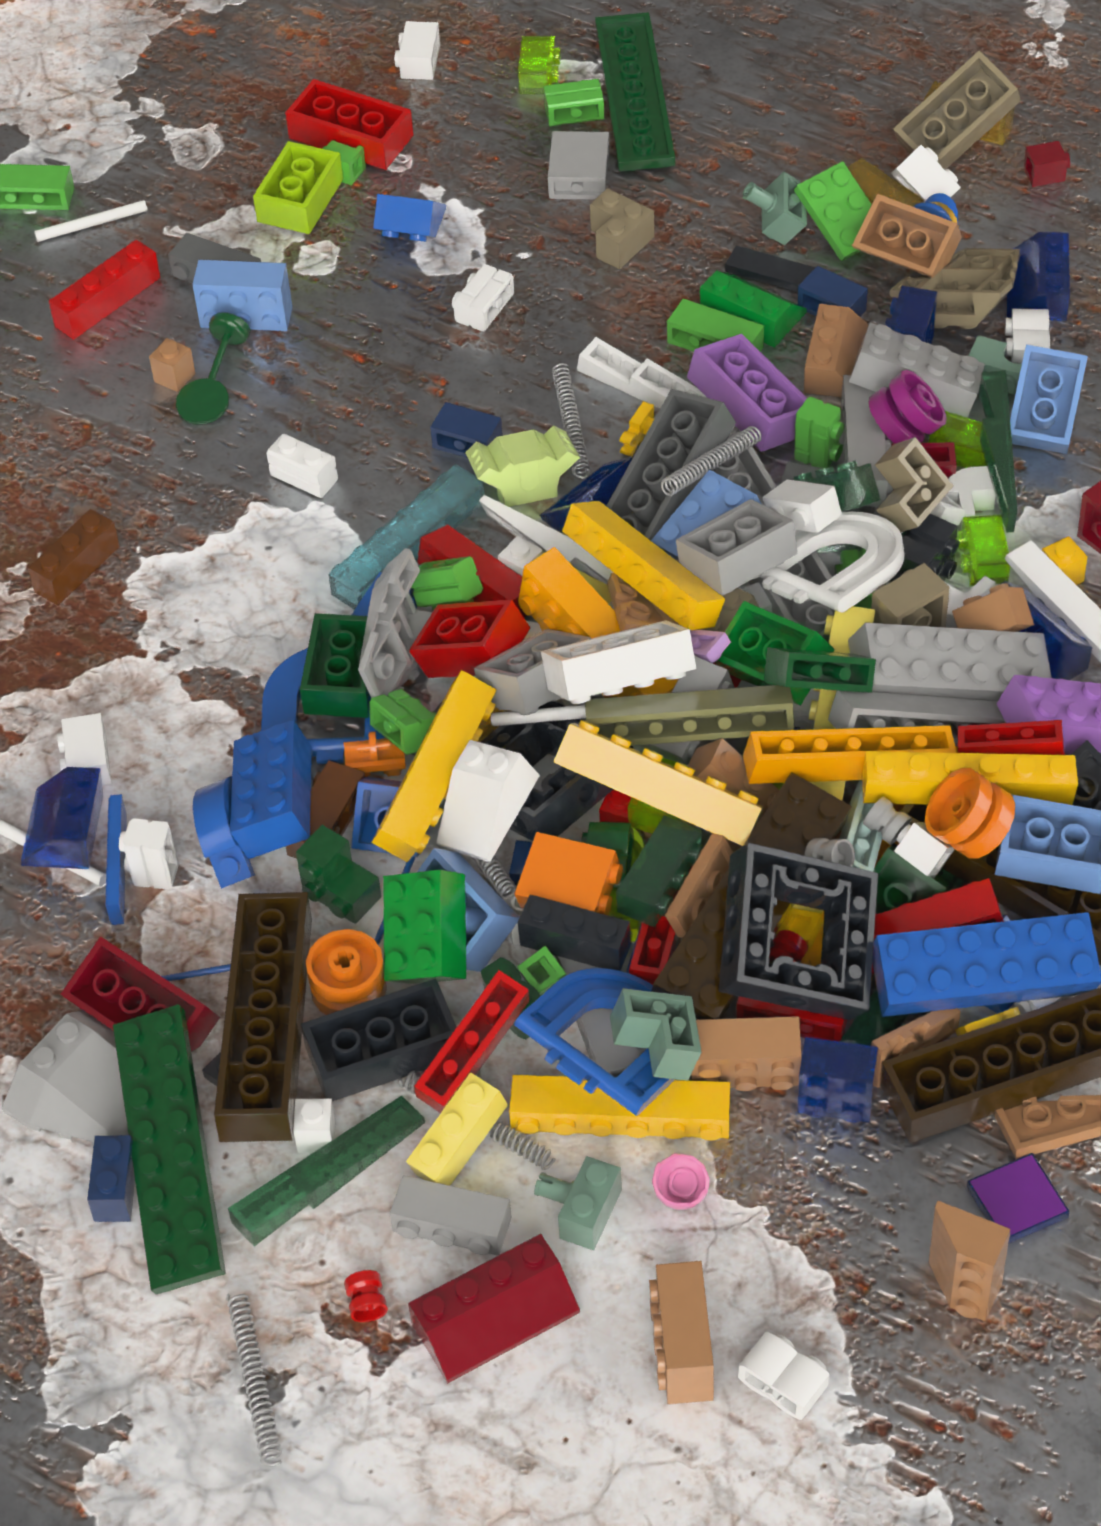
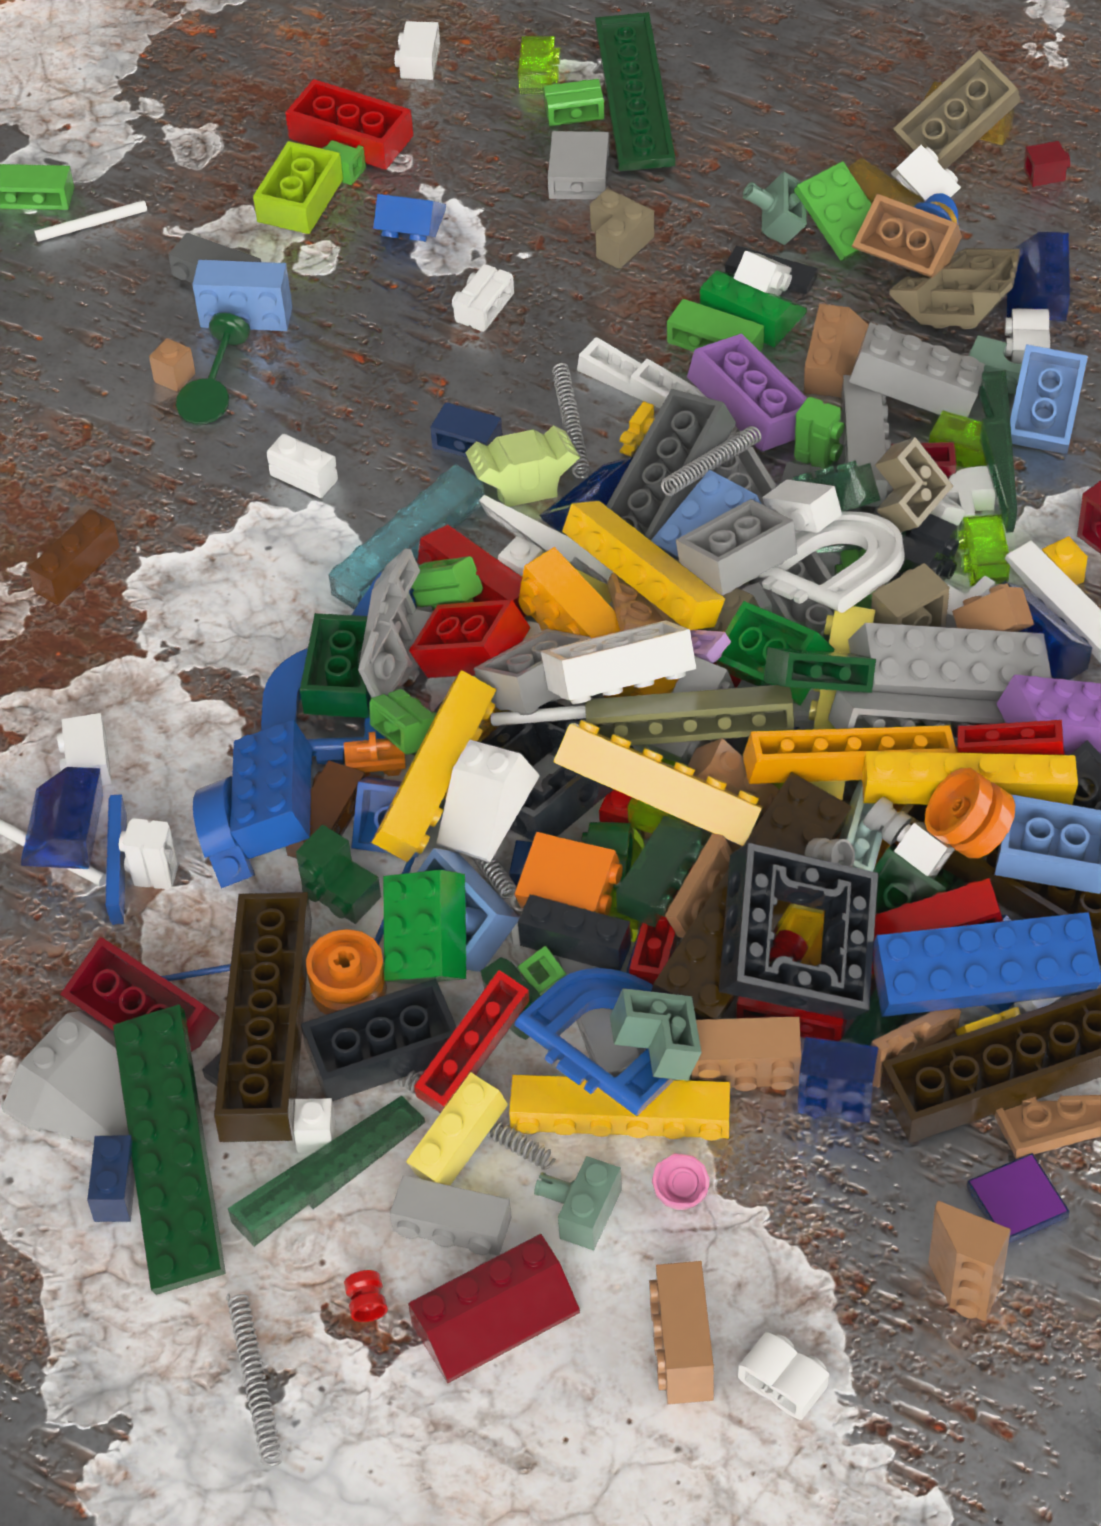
(104, 289): red brick -> none
(763, 273): none -> white brick
(831, 289): dark blue brick -> none
(907, 408): magenta wheel -> none
(914, 313): clear blue brick -> none

